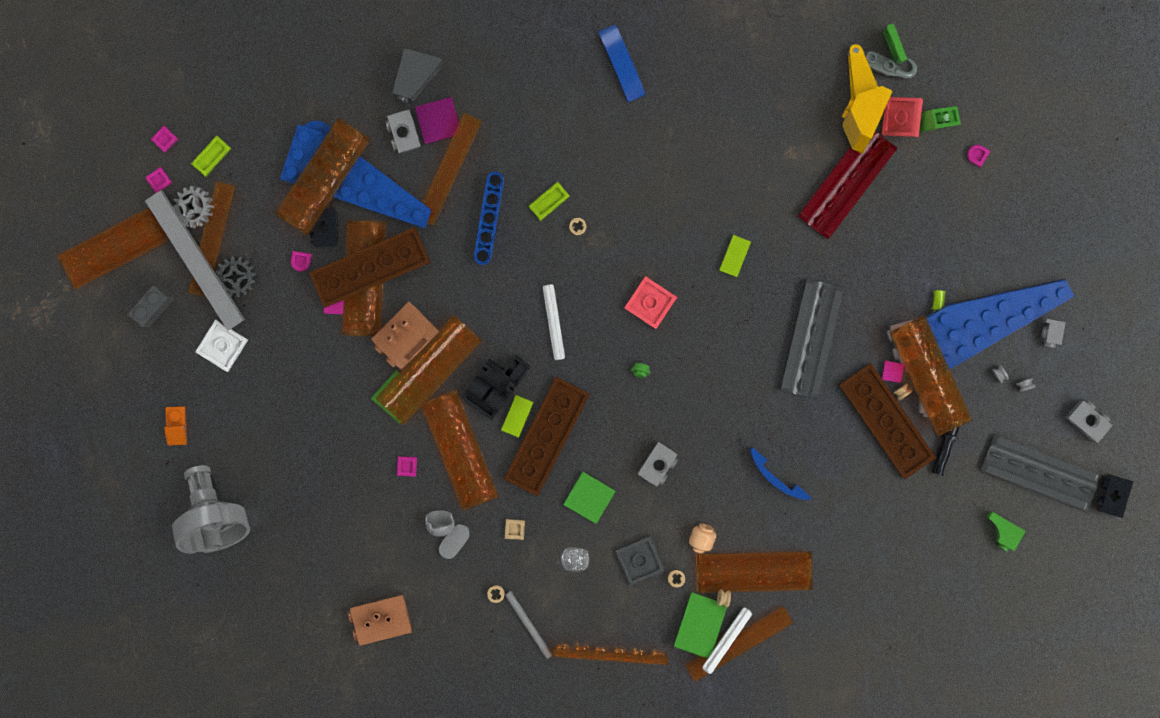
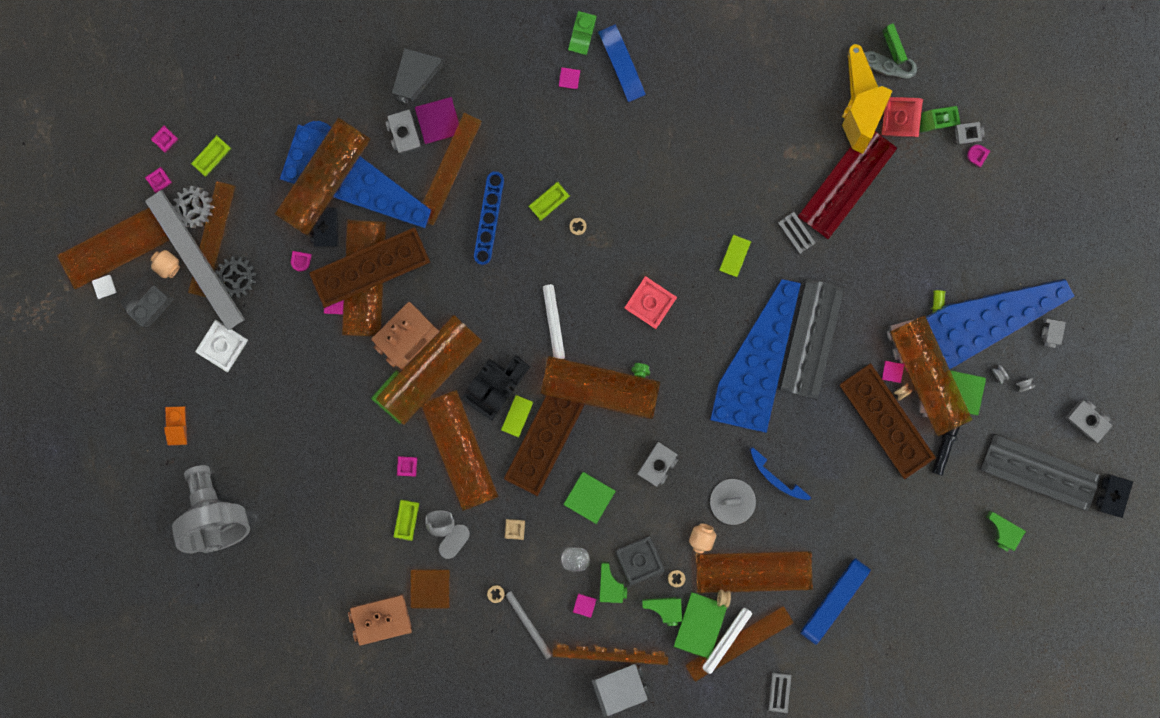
(104, 286): none -> white tile
(165, 264): none -> light nougat head
(406, 520): none -> lime tile
(430, 588): none -> clear orange tile
(569, 78): none -> dark pink tile
(582, 33): none -> bright green arch
(584, 605): none -> dark pink tile
(600, 388): none -> clear orange plate
(610, 588): none -> bright green arch
(620, 688): none -> slope
(667, 608): none -> bright green arch
(733, 501): none -> light grey shield
(751, 380): none -> blue wing
(772, 690): none -> light grey tile
(804, 230): none -> light grey tile
(835, 601): none -> blue beam
(971, 390): none -> bright green tile
(975, 128): none -> light grey brick

